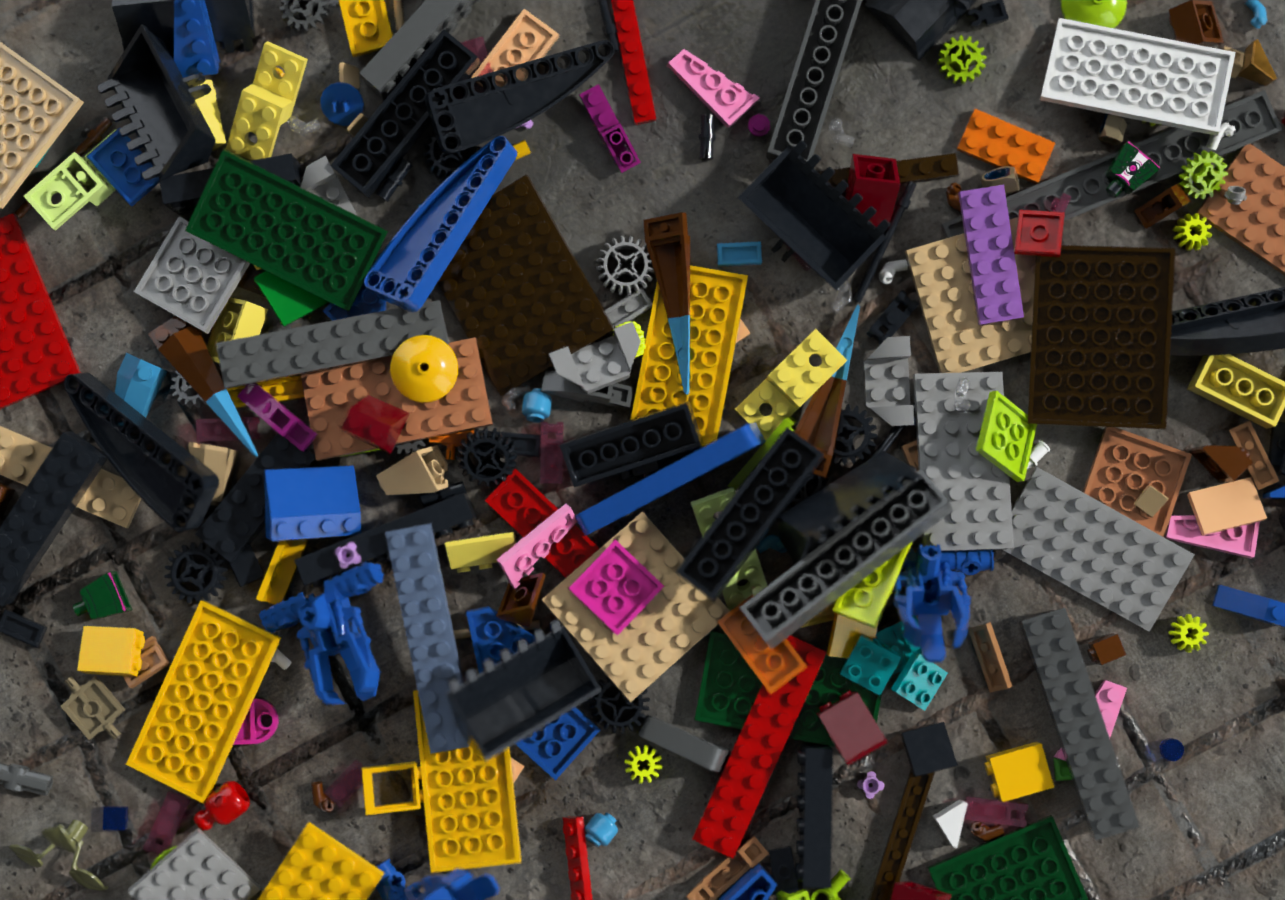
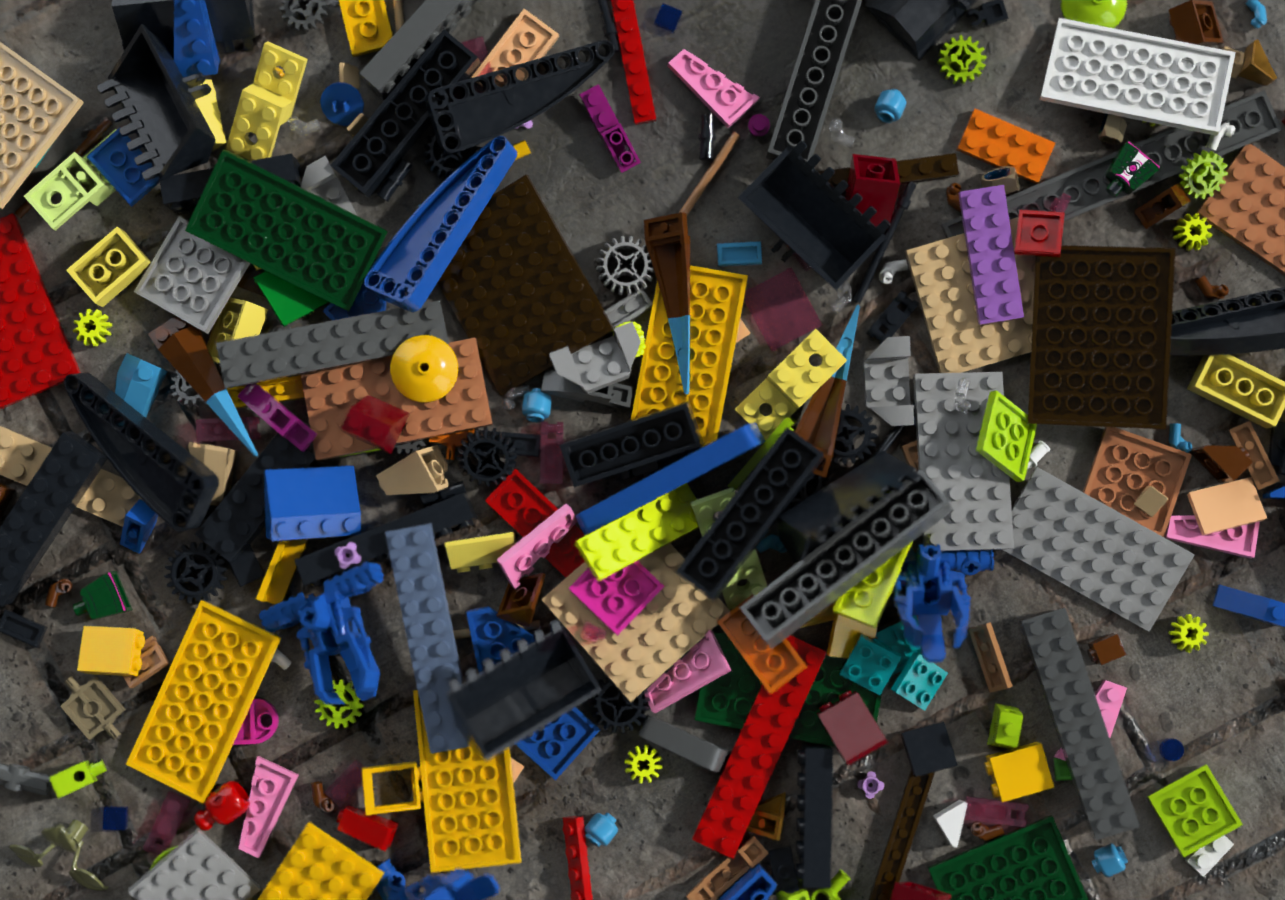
(57, 589): none -> reddish brown arm
(69, 781): none -> lime torso
(92, 336): none -> neon yellow gear
(109, 267): none -> light yellow brick
(138, 526): none -> blue slope
(267, 799): none -> bright pink wing
(338, 714): none -> lime gear
(367, 828): none -> red slope
(592, 633): none -> clear pink plate
(639, 533): none -> neon yellow plate
(668, 17): none -> clear blue tile
(696, 669): none -> bright pink wing
(710, 173): none -> medium nougat bar
(769, 817): none -> pearl gold slope
(781, 309): none -> clear pink piece
(890, 105): none -> dark azure head
(1005, 727): none -> lime torso
(1109, 860): none -> dark azure head
(1176, 440): none -> dark azure arm
(1194, 810): none -> lime plate
(1209, 855): none -> white plate
(1211, 291): none -> reddish brown arm
(1235, 194): light grey plate -> none

